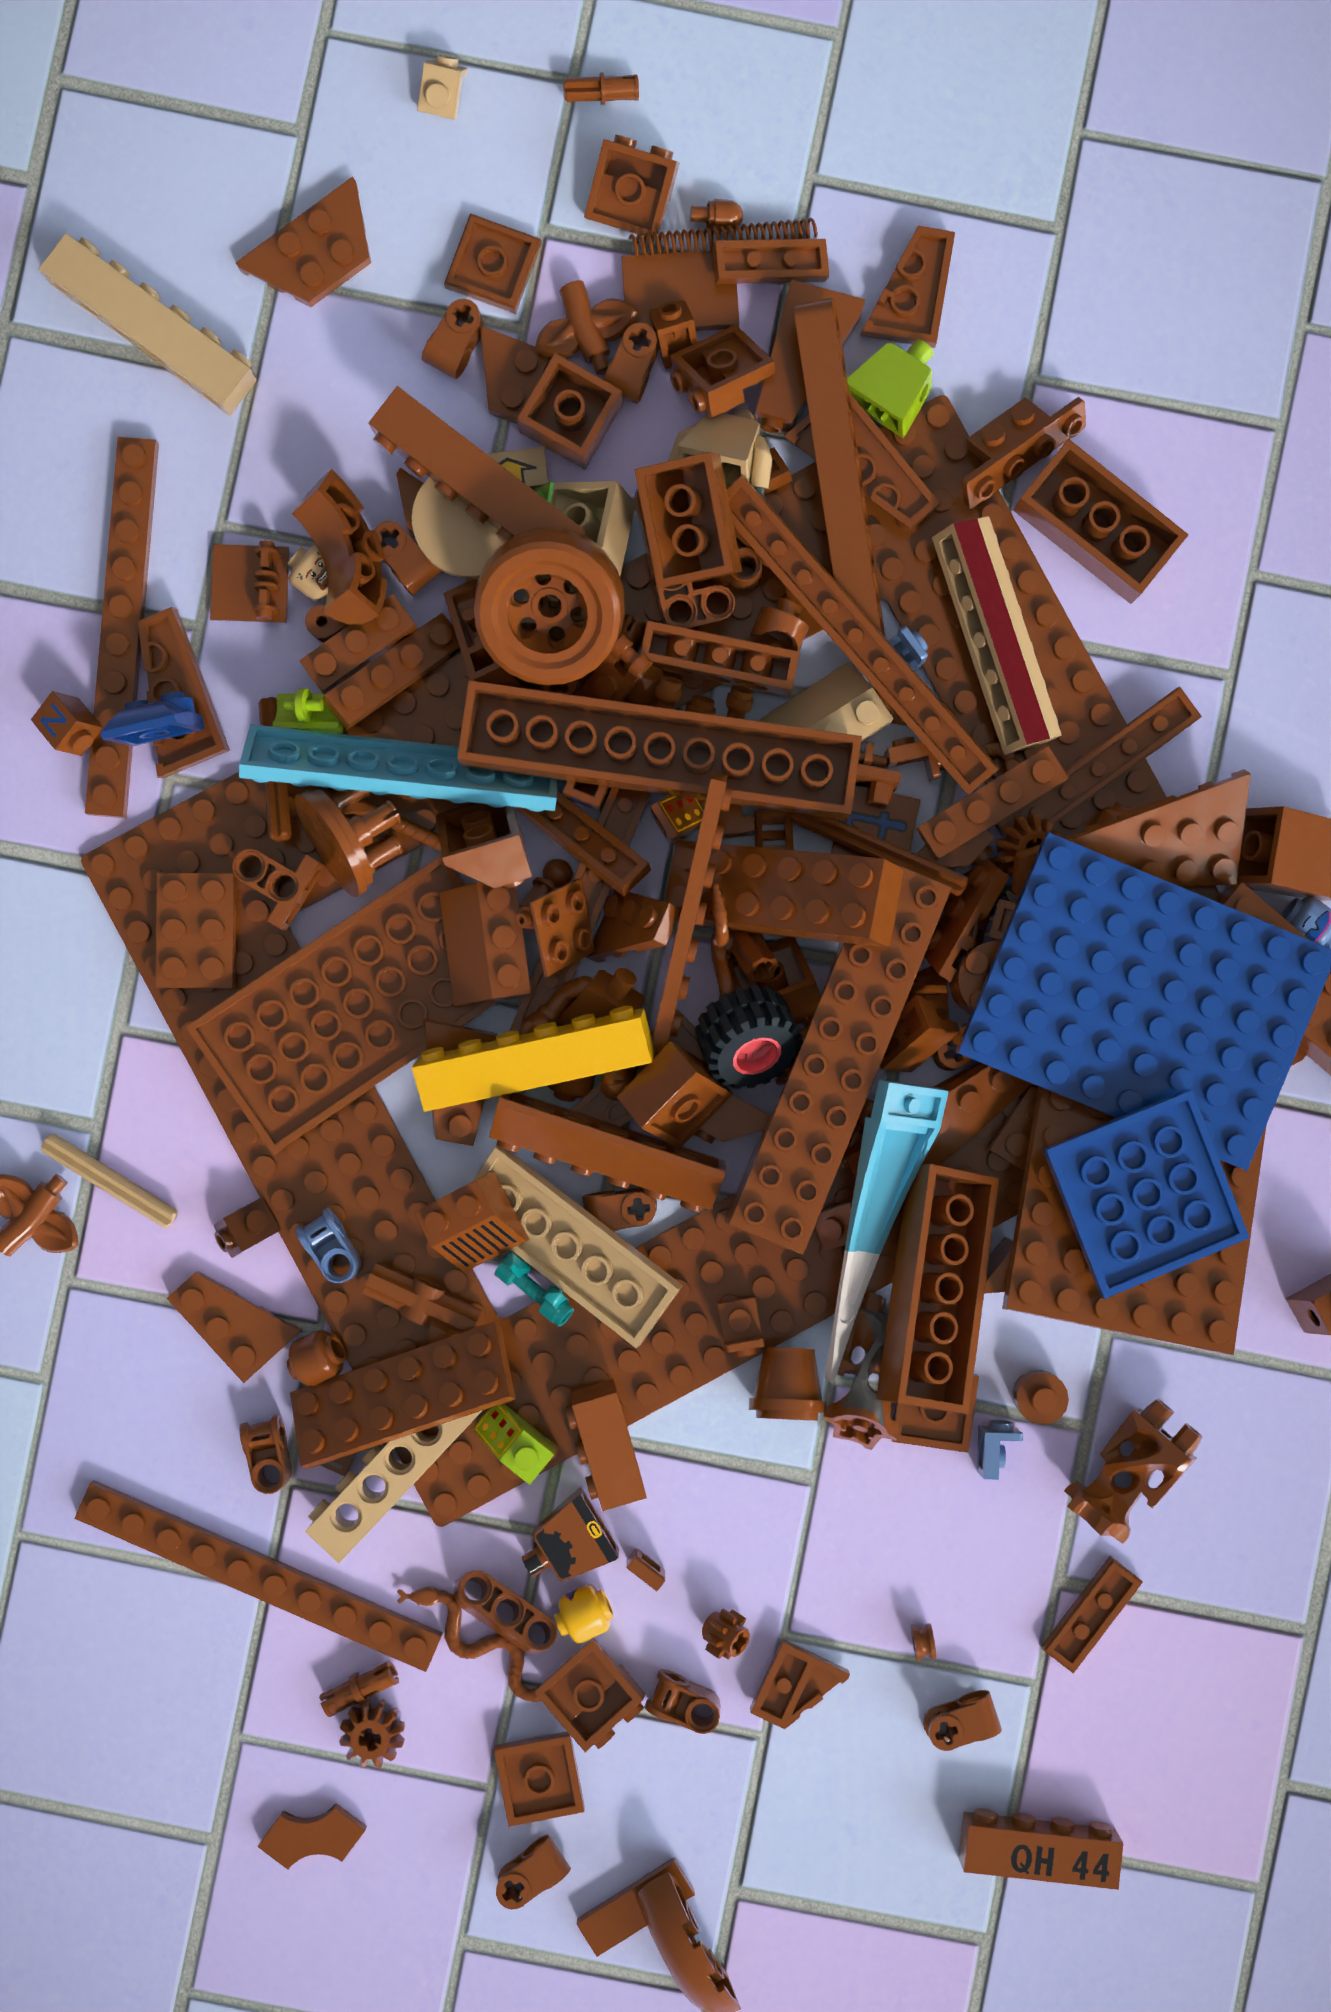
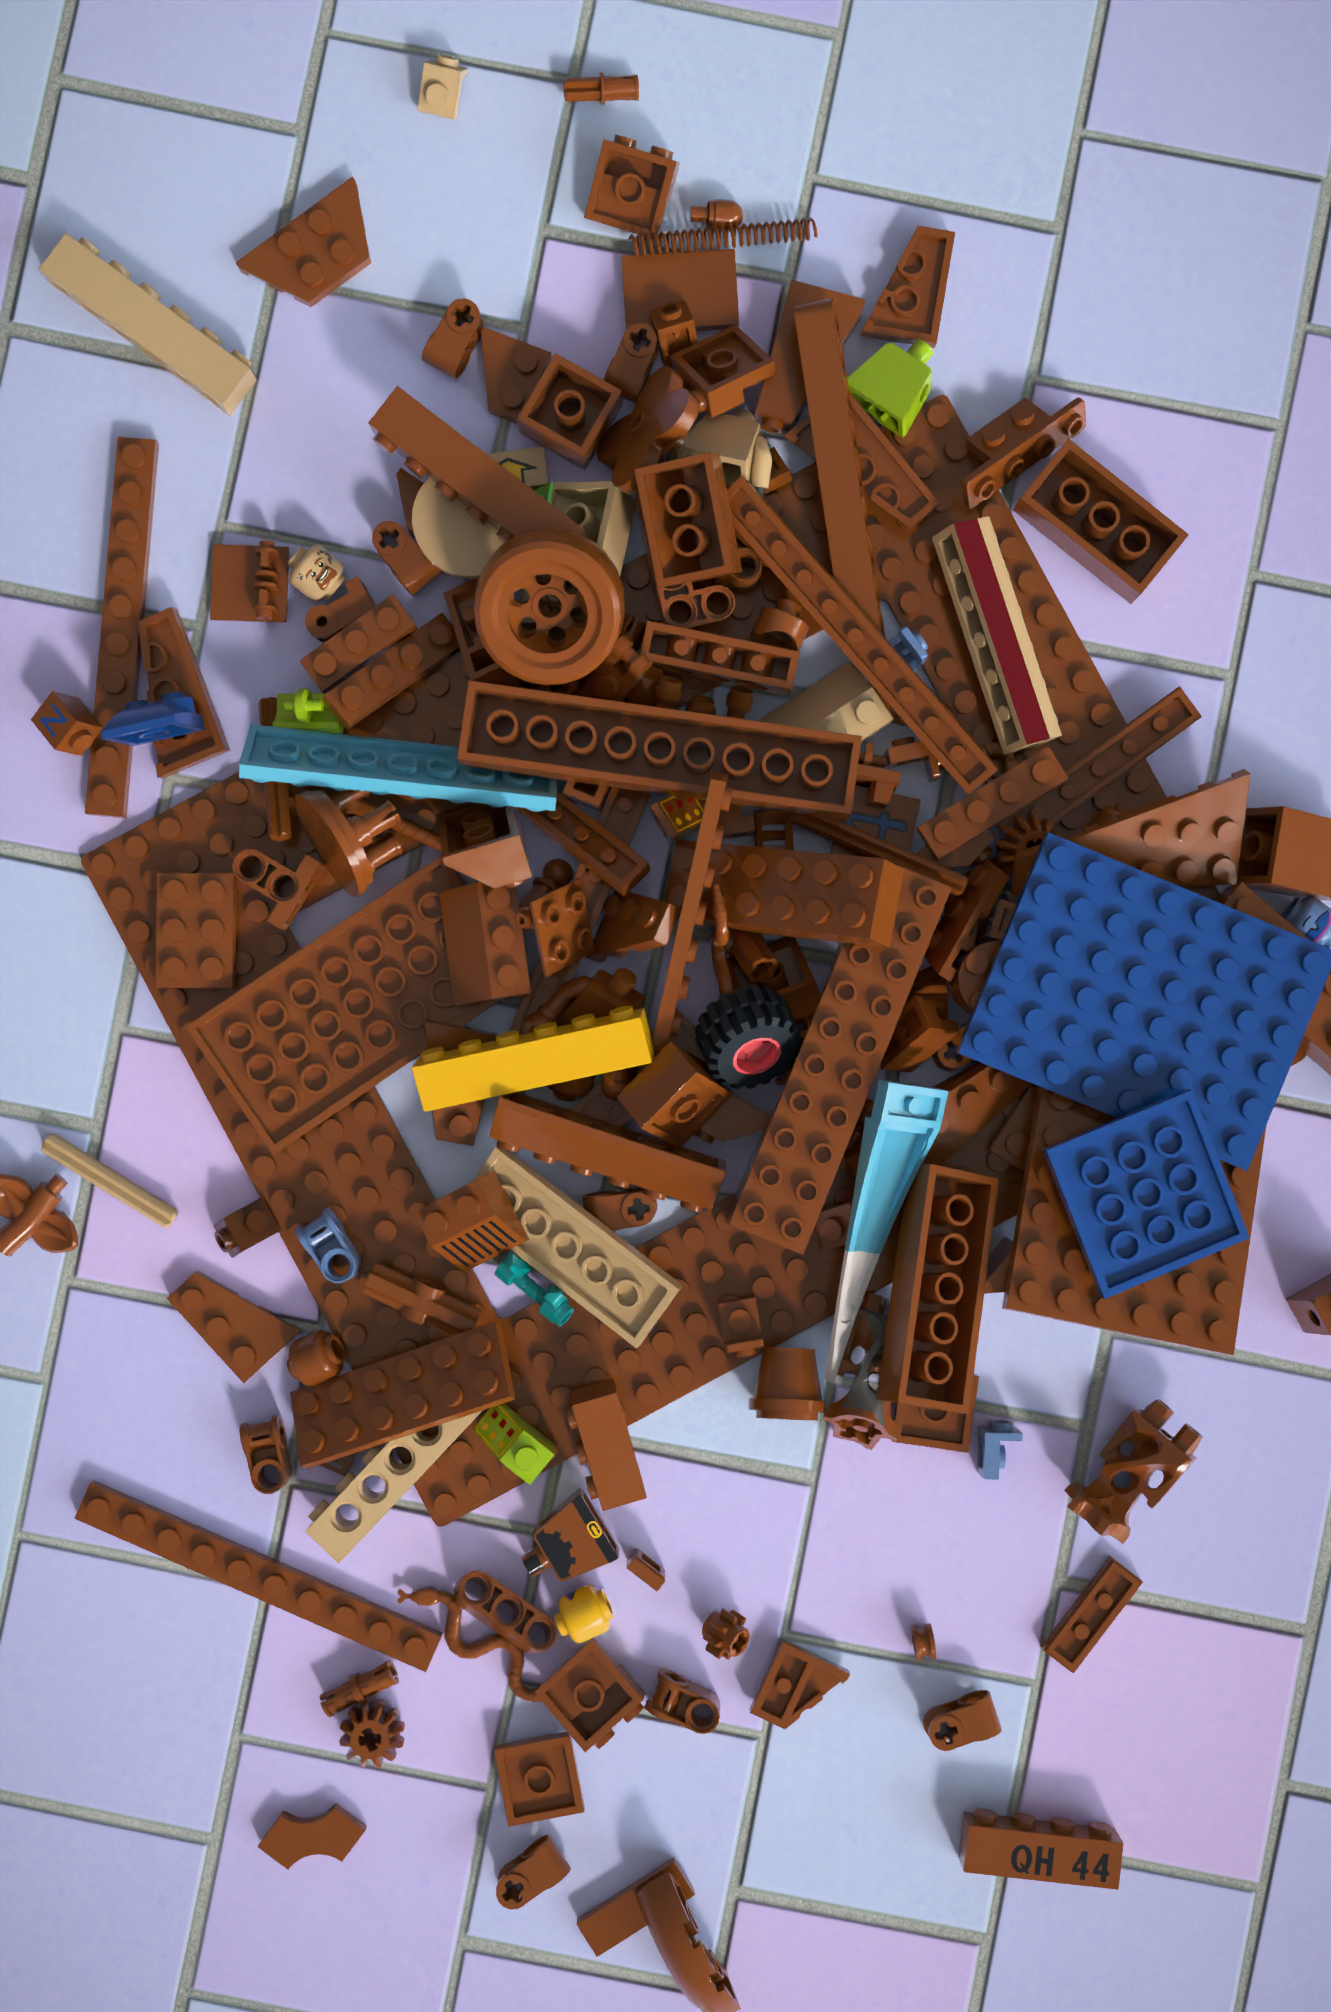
(348, 550): dark orange brick -> none
(492, 263): dark orange tile -> none
(585, 327): dark orange plant -> none
(648, 434): none -> dark orange plant
(770, 261): dark orange plate -> none
(1040, 1397): dark orange piece -> none

